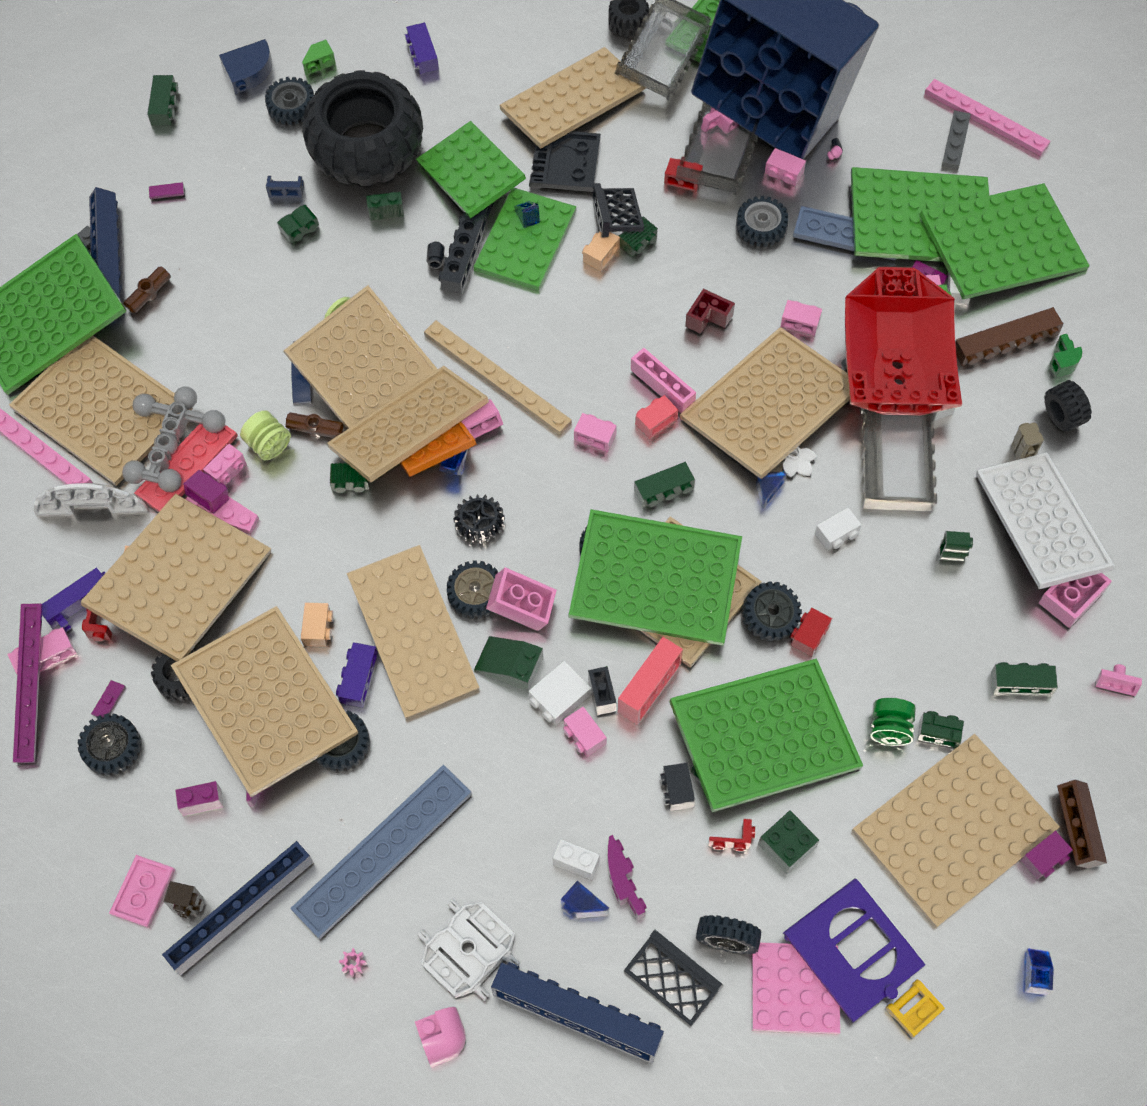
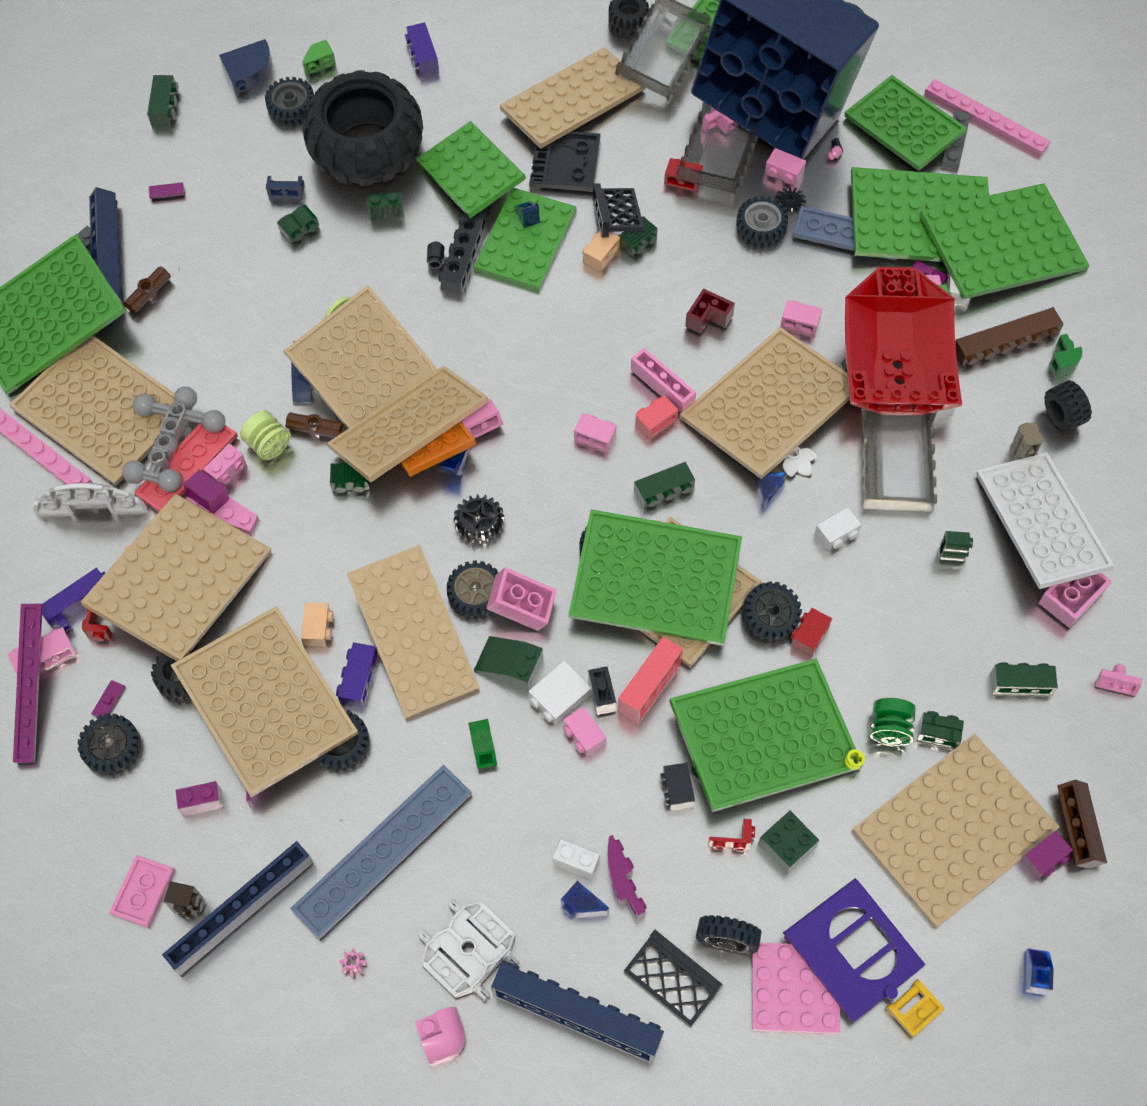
(482, 743): none -> green brick
(498, 377): tan plate -> none
(798, 199): none -> black gear
(859, 757): none -> neon yellow bush
(905, 122): none -> bright green plate

